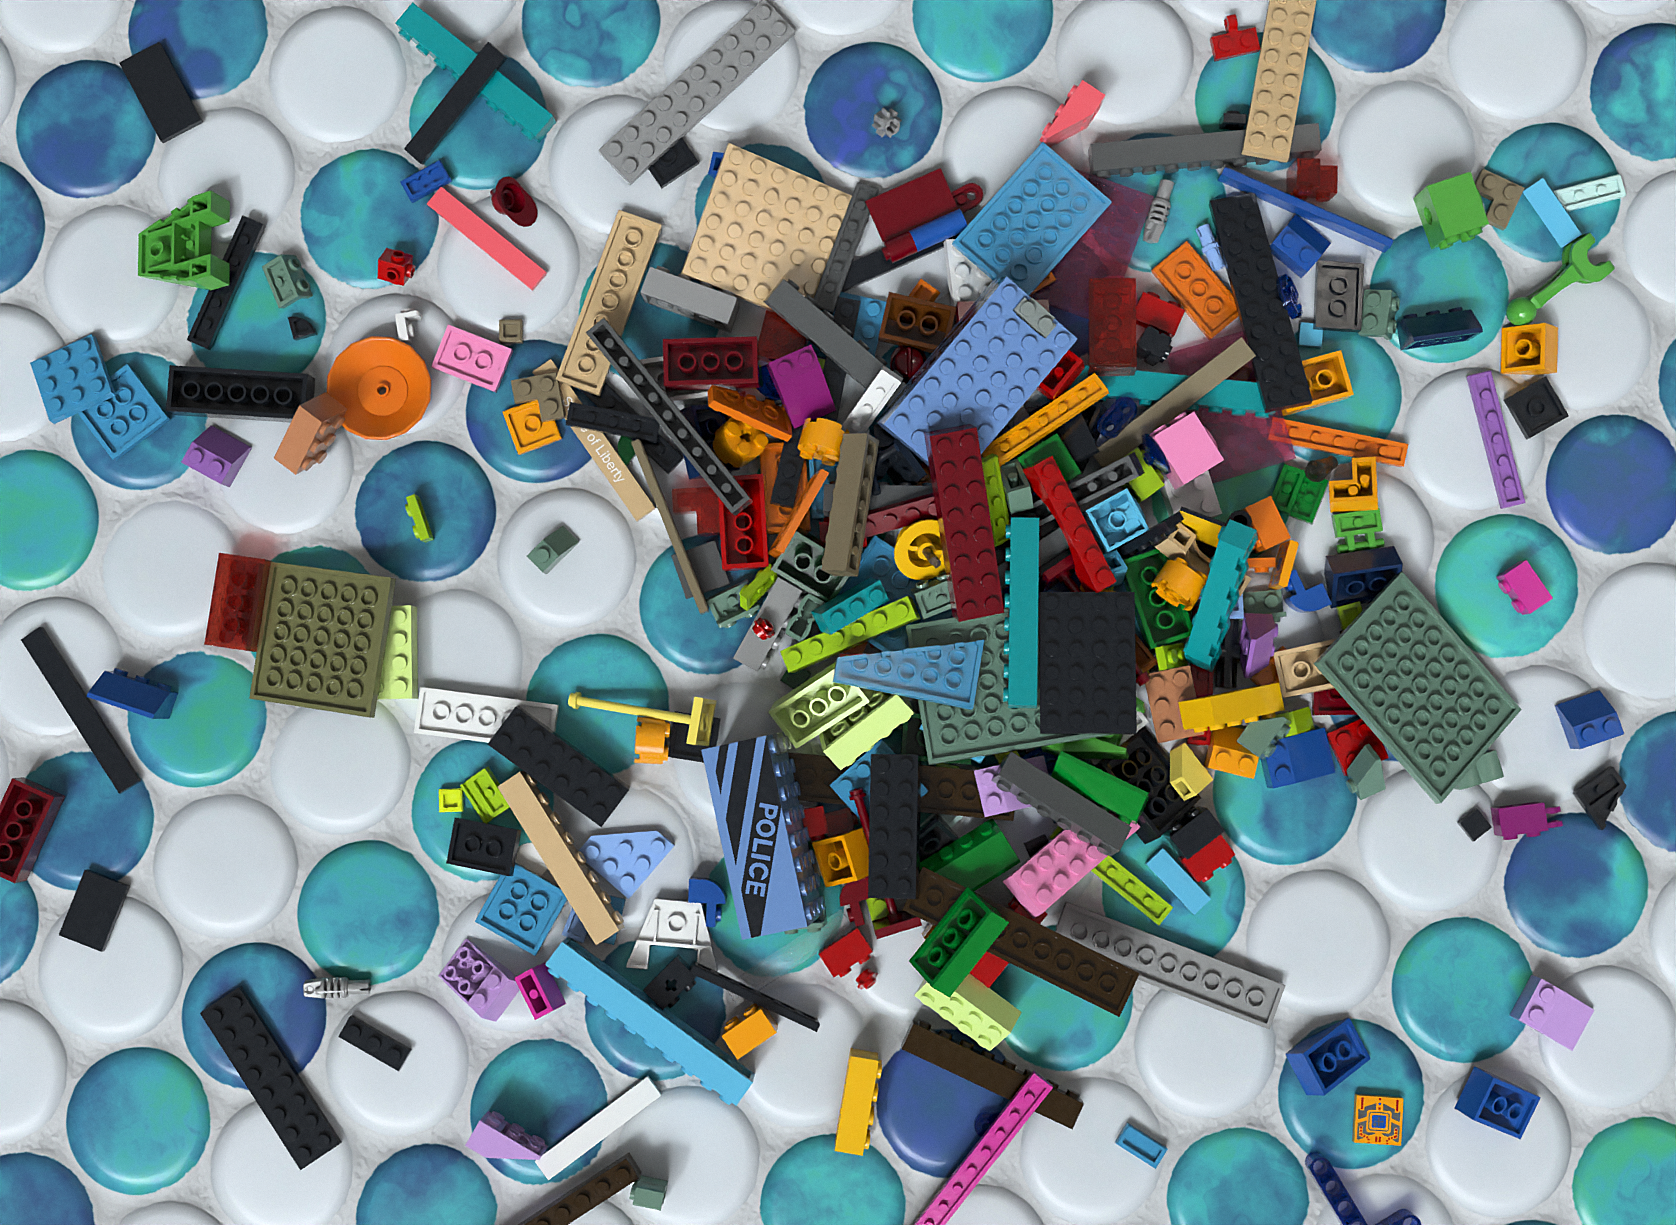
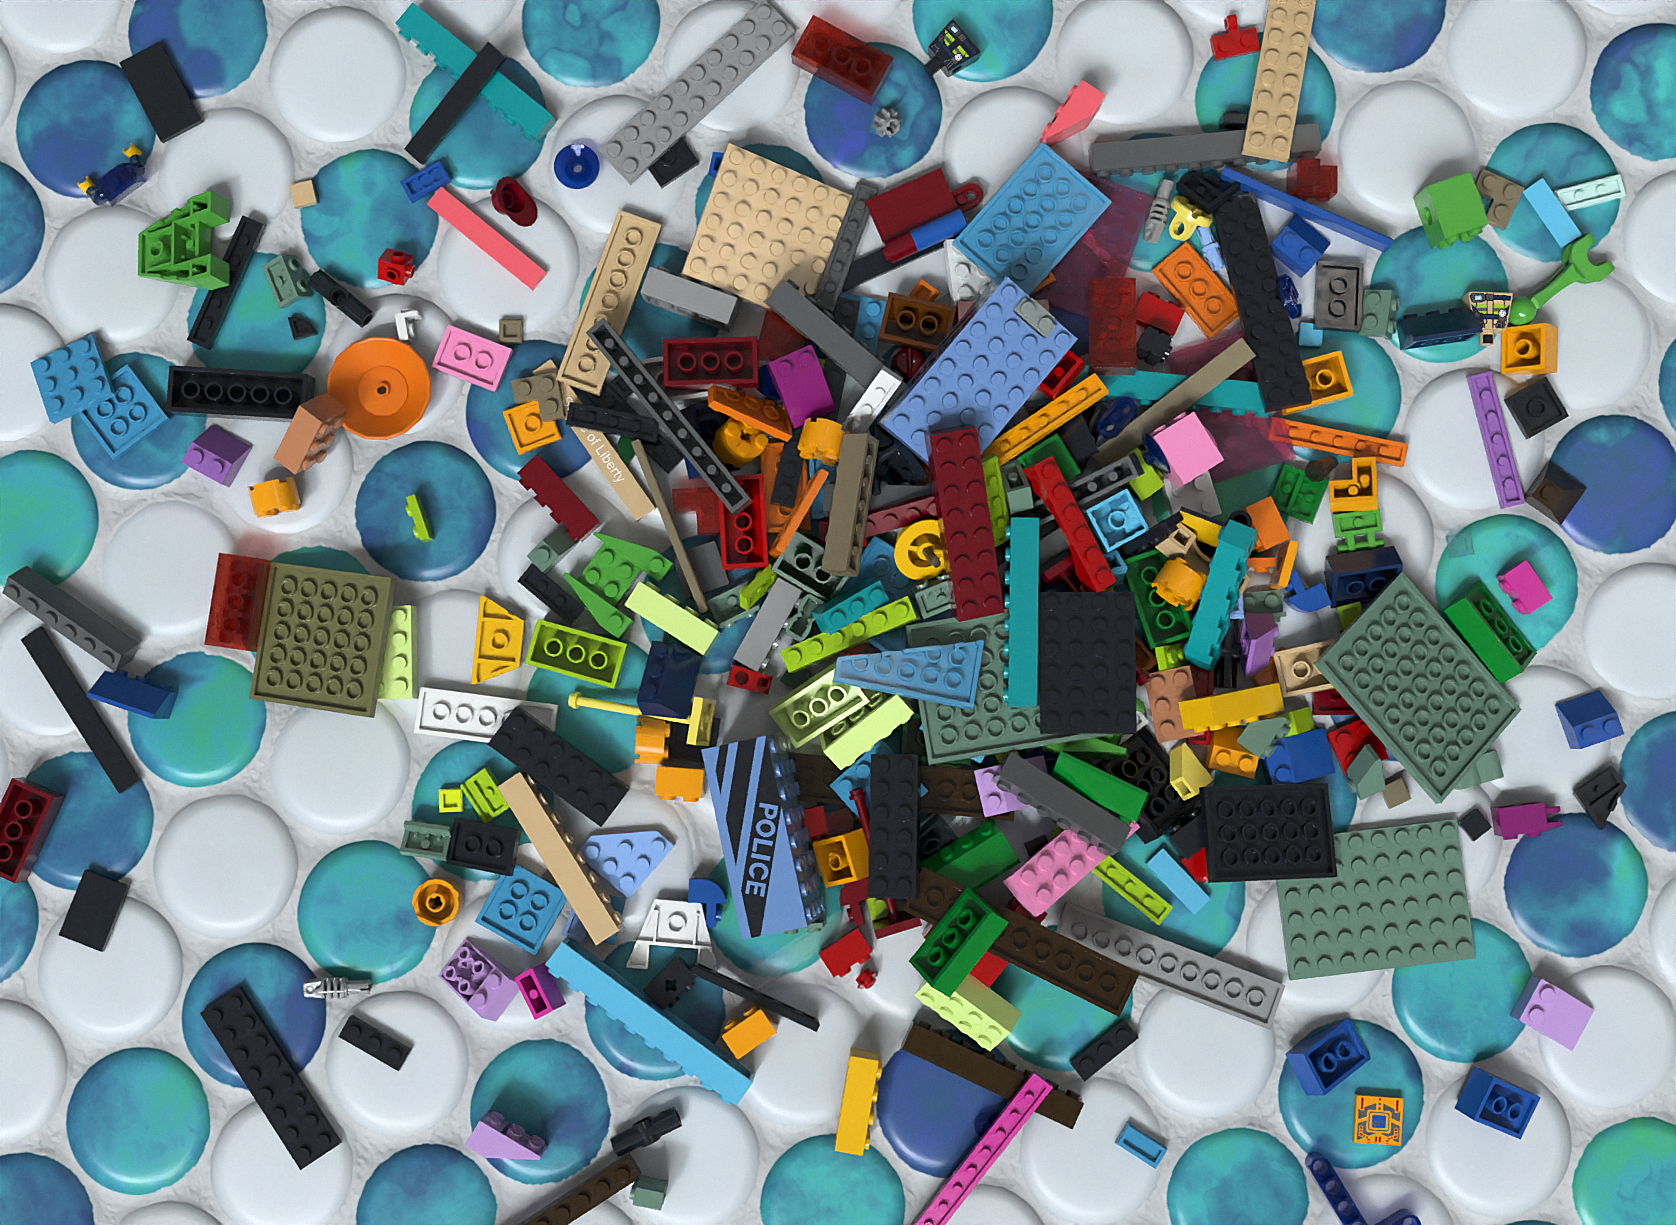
(70, 618): none -> dark grey brick
(117, 182): none -> clear blue torso
(274, 496): none -> light orange brick
(303, 194): none -> tan tile
(350, 306): none -> black piece
(426, 840): none -> sand green bracket
(426, 907): none -> light orange brick
(497, 641): none -> yellow wing
(551, 594): none -> black plate
(559, 498): none -> dark red brick
(573, 156): none -> clear blue dish
(577, 654): none -> lime brick
(598, 1127): white tile -> none
(611, 577): none -> bright green wedge
(621, 387): none -> black tile
(646, 1131): none -> black piece
(668, 681): none -> dark blue slope
(672, 618): none -> yellowish green brick
(680, 782): none -> light orange brick
(749, 680): none -> red leg
(763, 628): red plate -> none
(842, 60): none -> clear red brick
(951, 51): none -> torso
(1103, 1049): none -> black plate
(1189, 215): none -> light yellow tile
(1206, 191): none -> black wing
(1267, 832): none -> black plate
(1390, 907): none -> sand green plate
(1395, 793): none -> dark tan tile
(1459, 545): none -> clear light blue tile
(1490, 632): none -> green slope
(1491, 311): none -> torso
(1554, 493): none -> dark brown slope

